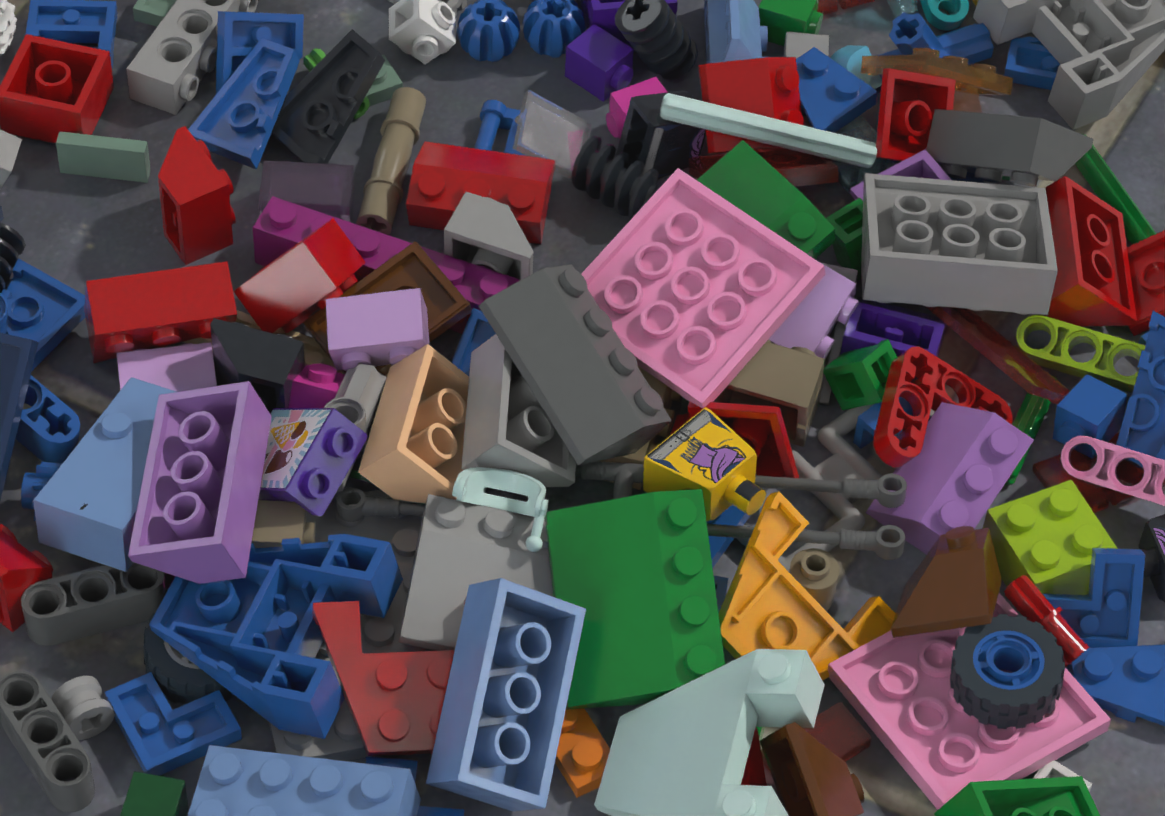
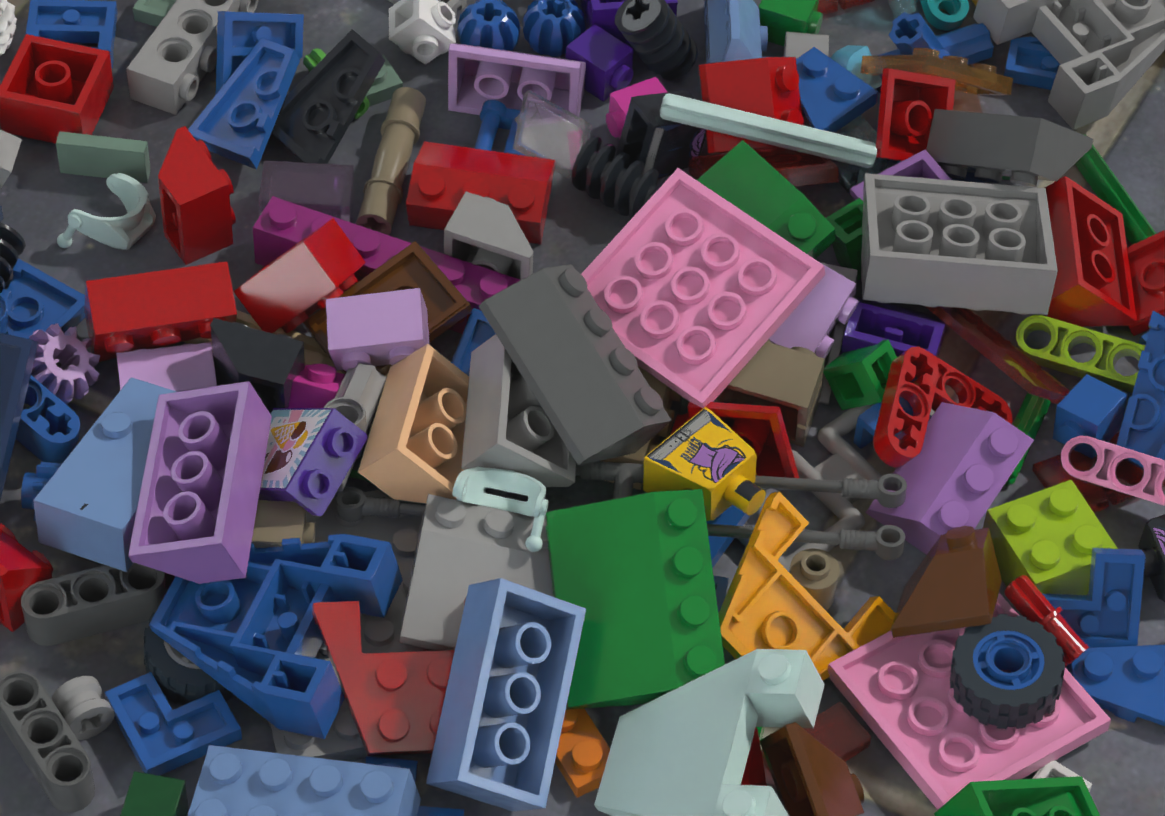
(76, 362): none -> lavender gear
(118, 231): none -> light aqua helmet
(505, 76): none -> lavender slope

